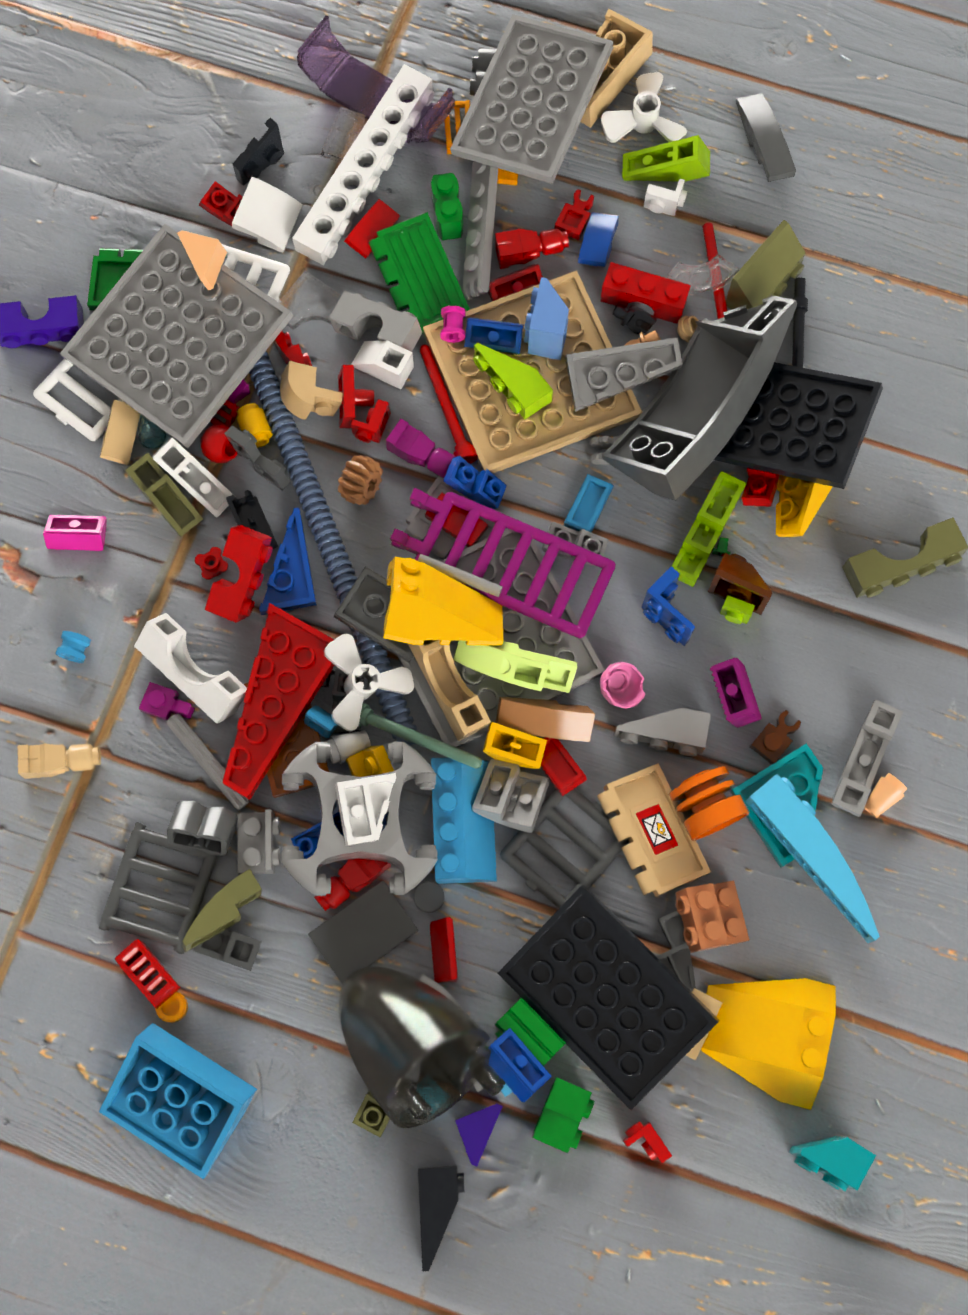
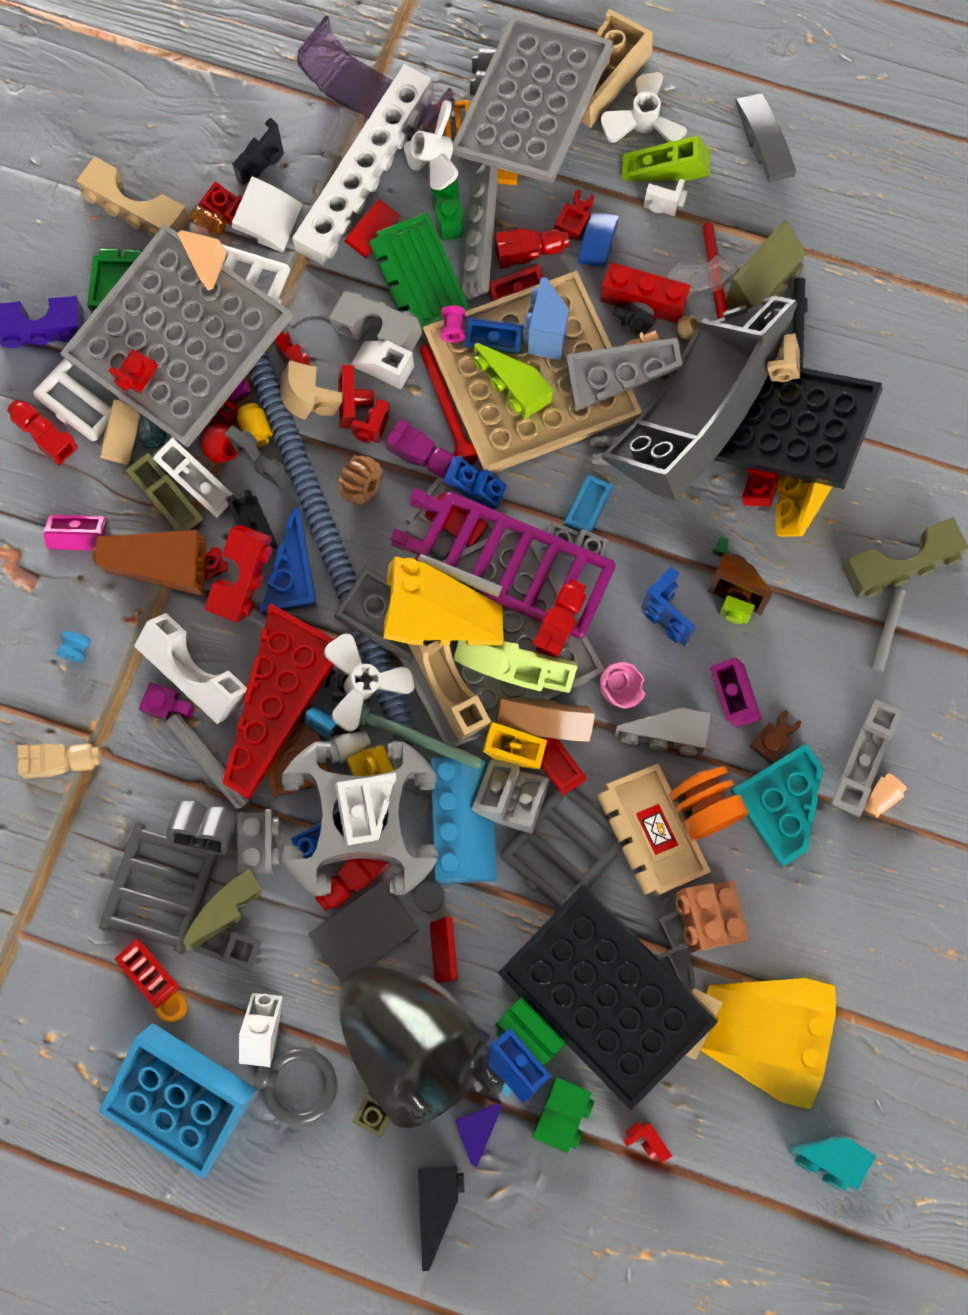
(47, 437): none -> red piece
(103, 185): none -> tan arch
(134, 372): none -> red bracket
(159, 558): none -> dark orange slope
(214, 223): none -> clear orange pin
(260, 1030): none -> white slope
(267, 1077): none -> dark grey piece
(433, 149): none -> white piece
(560, 619): none -> red piece
(707, 527): lime slope -> none
(789, 364): none -> tan bracket
(814, 850): medium azure slope -> none
(888, 630): none -> light grey bar

